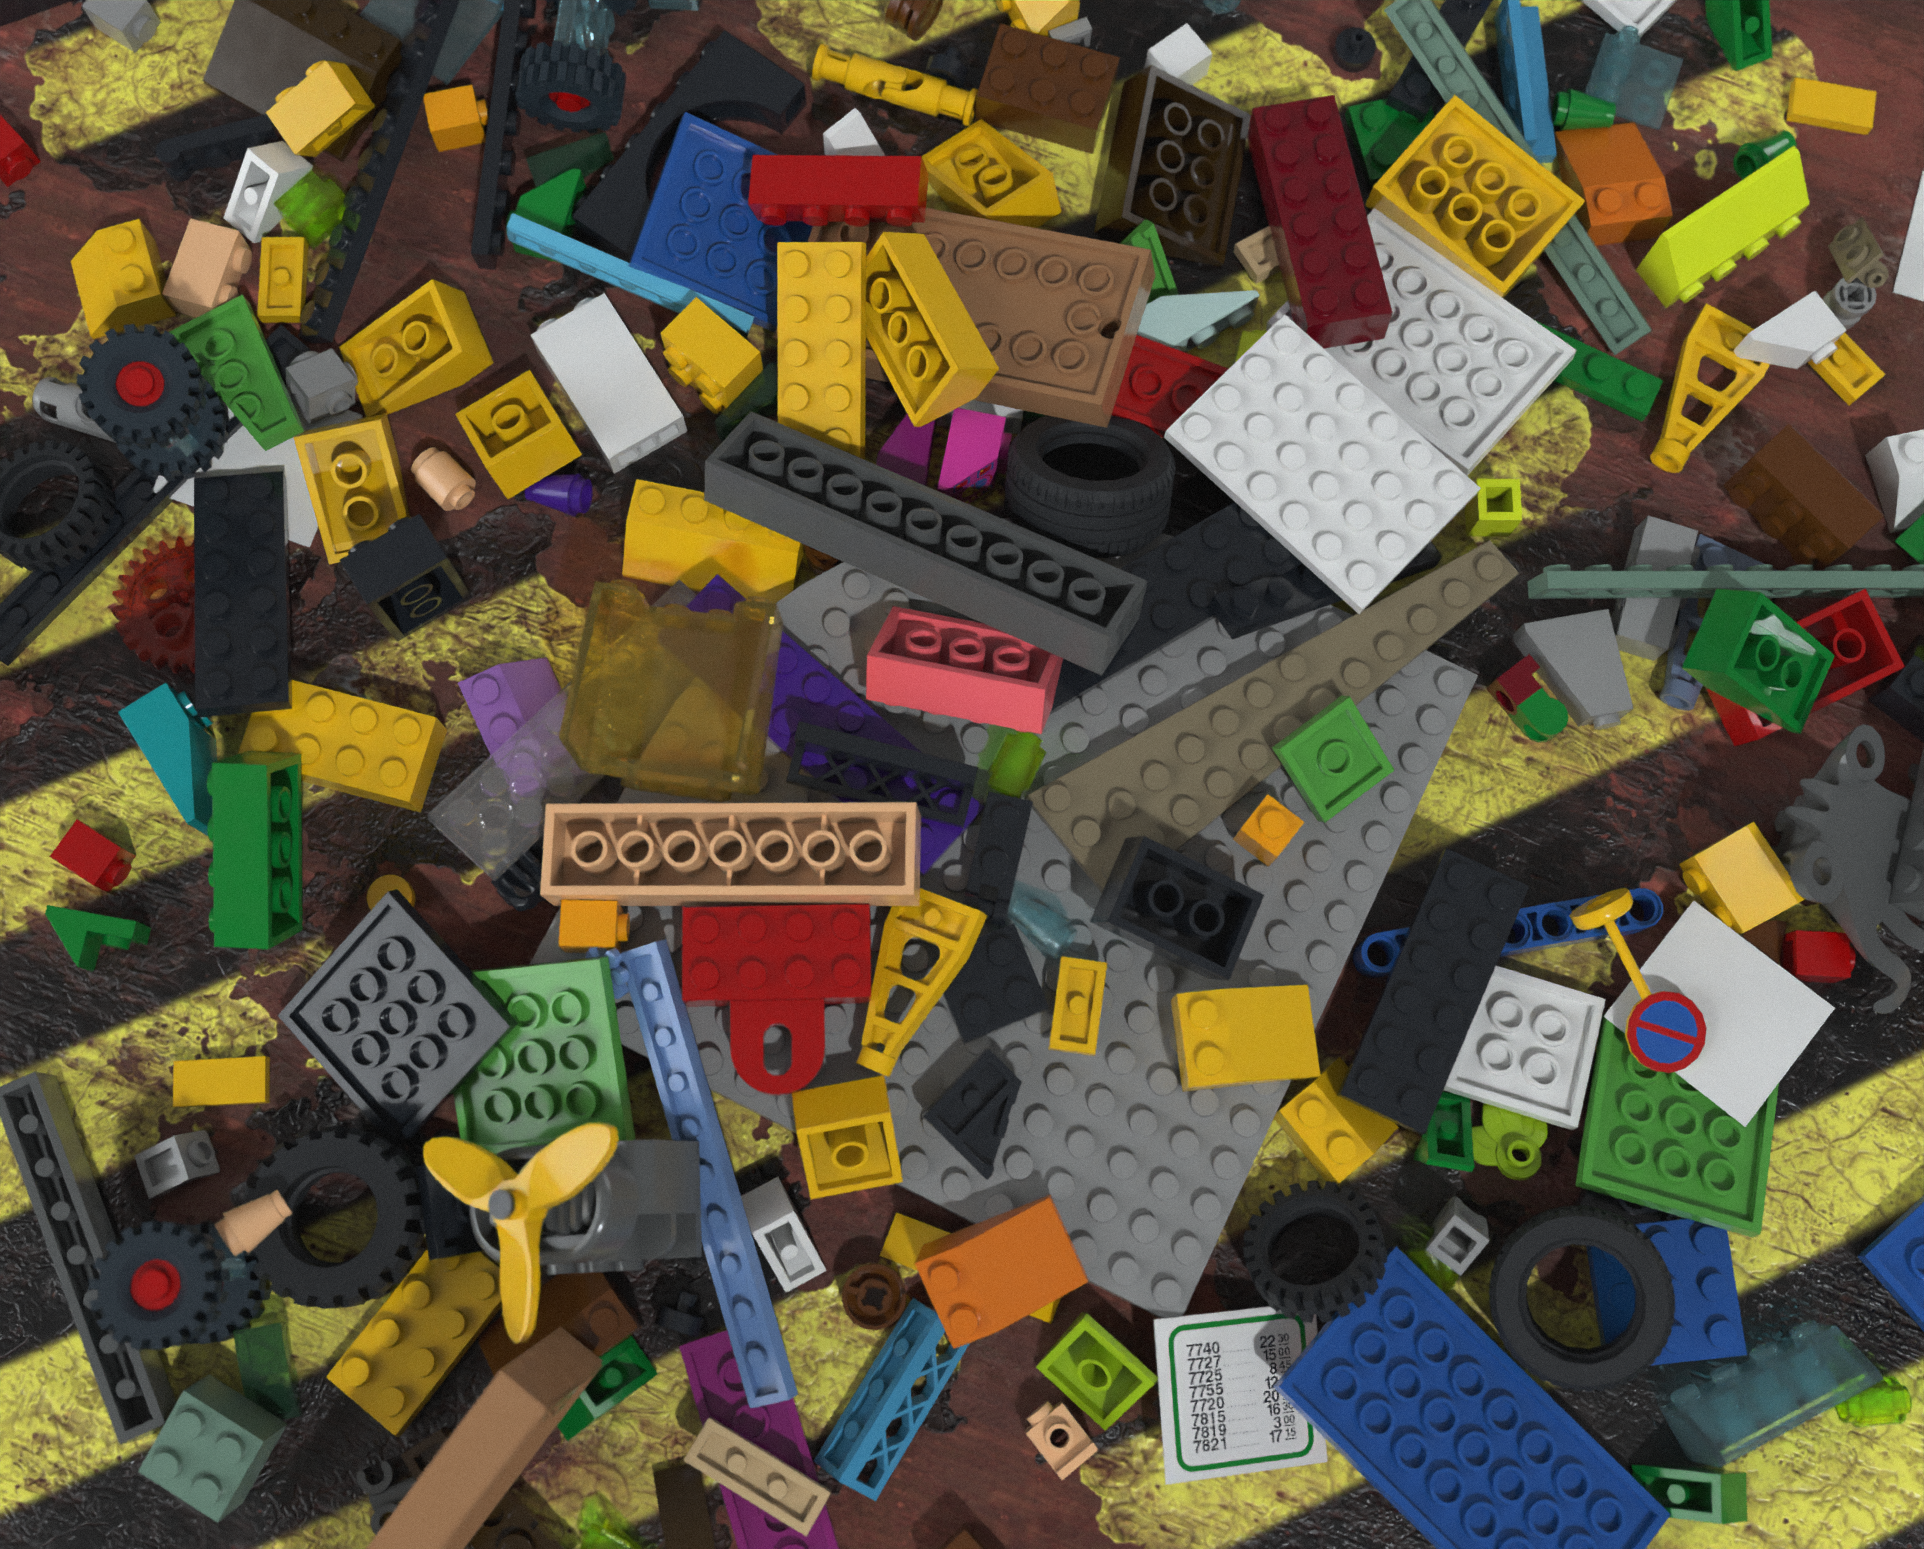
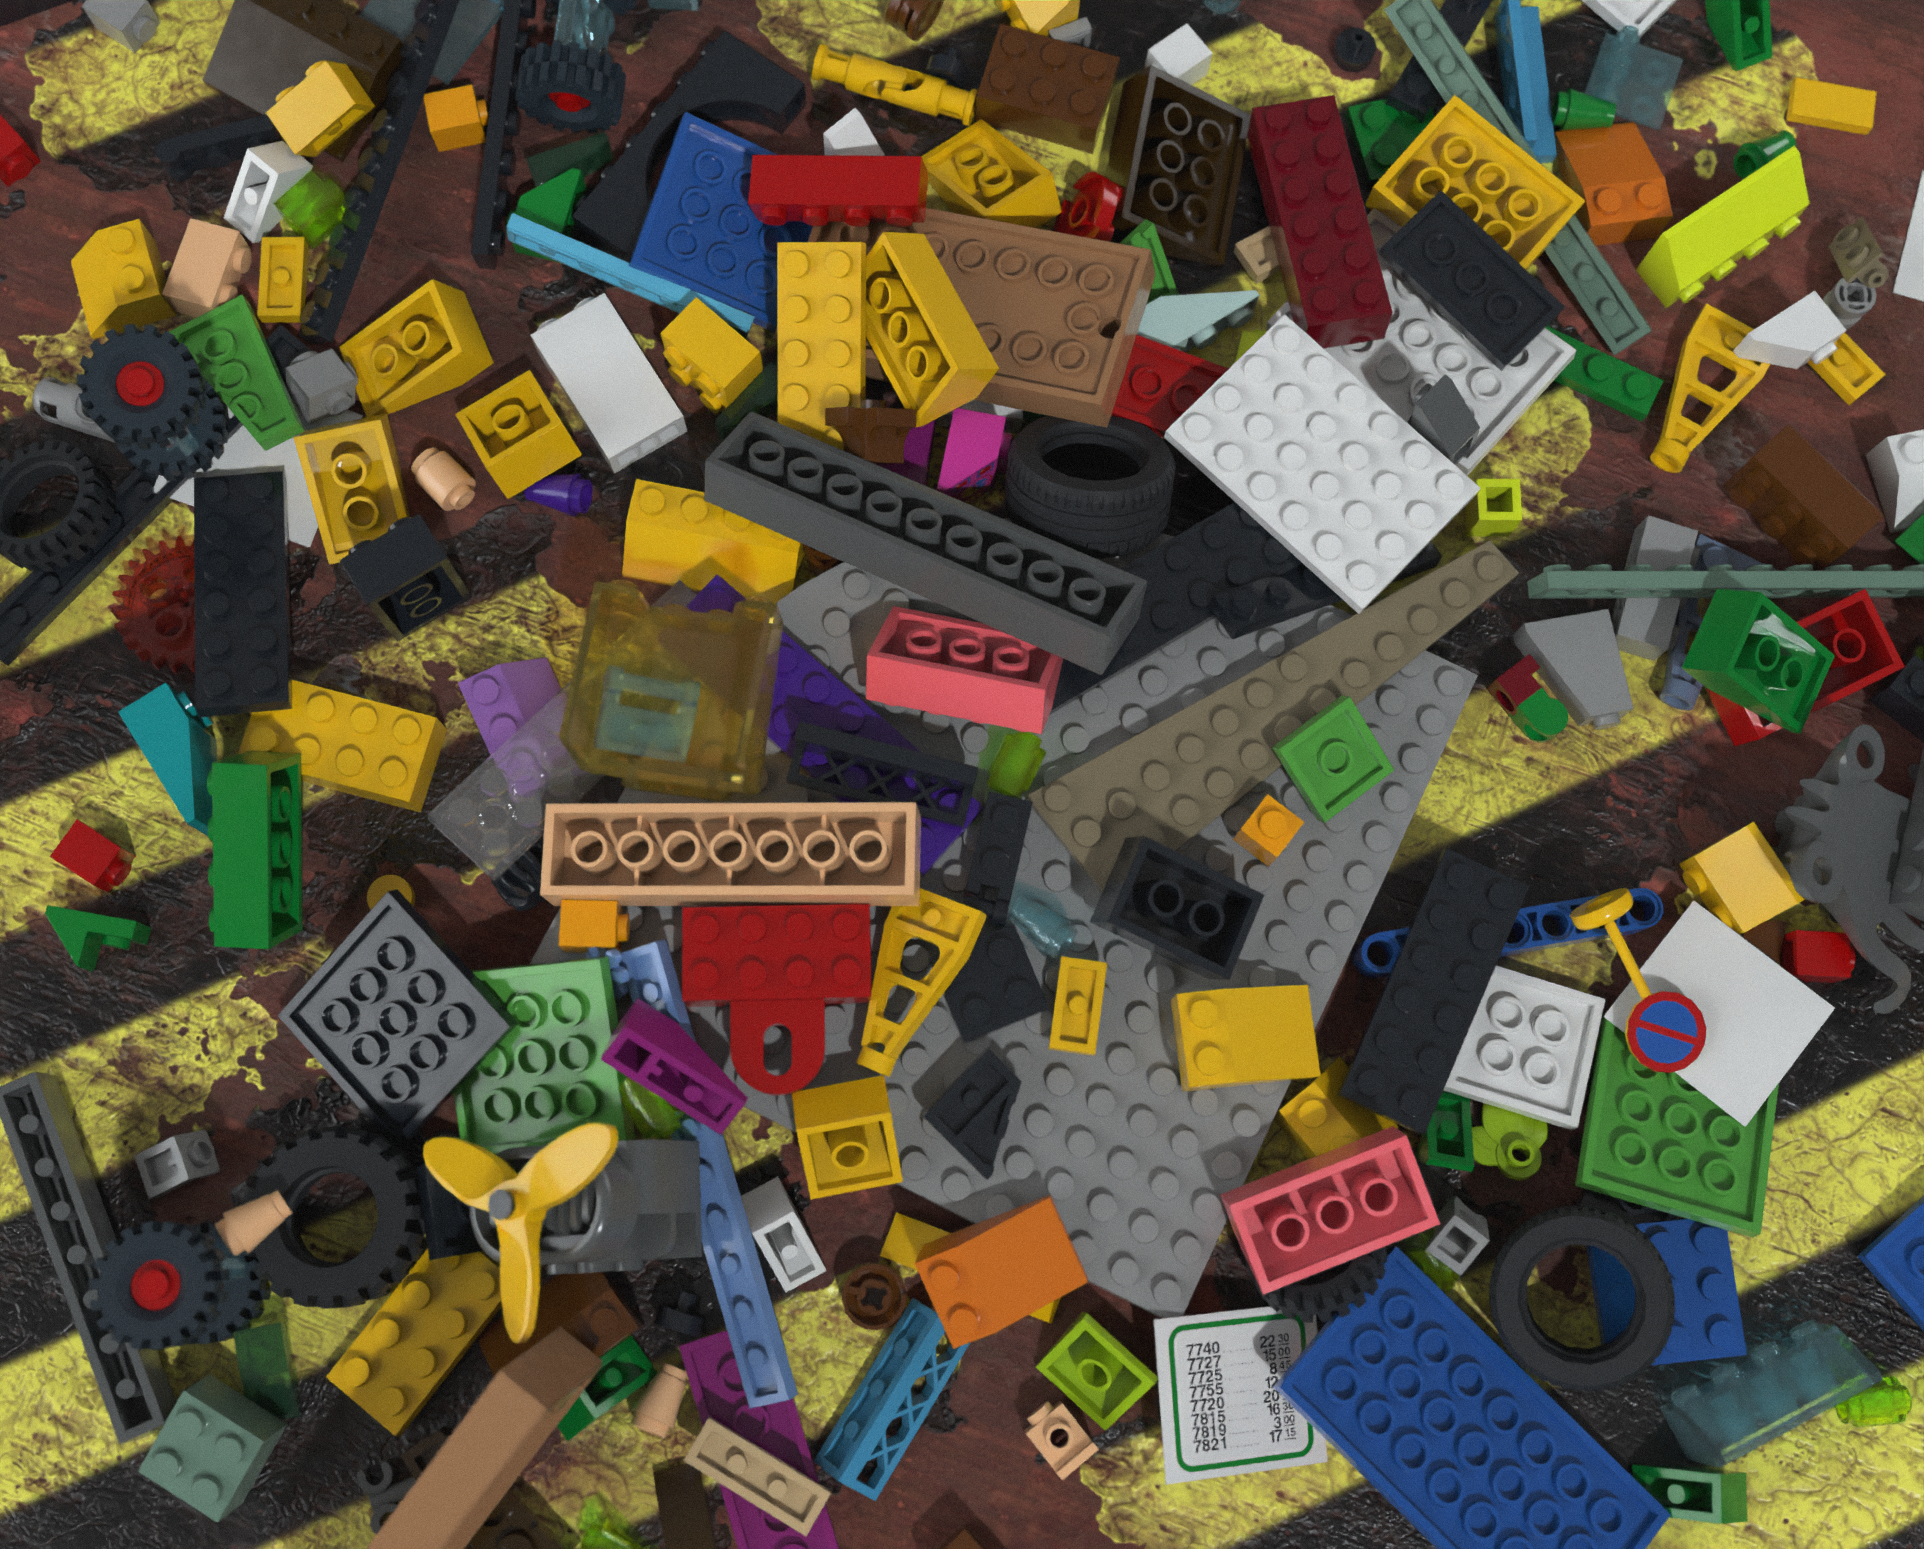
(221, 1081): yellow tile -> none
(646, 730): none -> clear light blue plate
(649, 1111): none -> clear neon green brick
(660, 1401): none -> light nougat cone
(673, 1066): none -> magenta slope
(873, 430): none -> reddish brown brick
(1090, 209): none -> red plate
(1330, 1209): none -> coral slope
(1444, 419): none -> dark grey slope
(1471, 280): none -> black plate

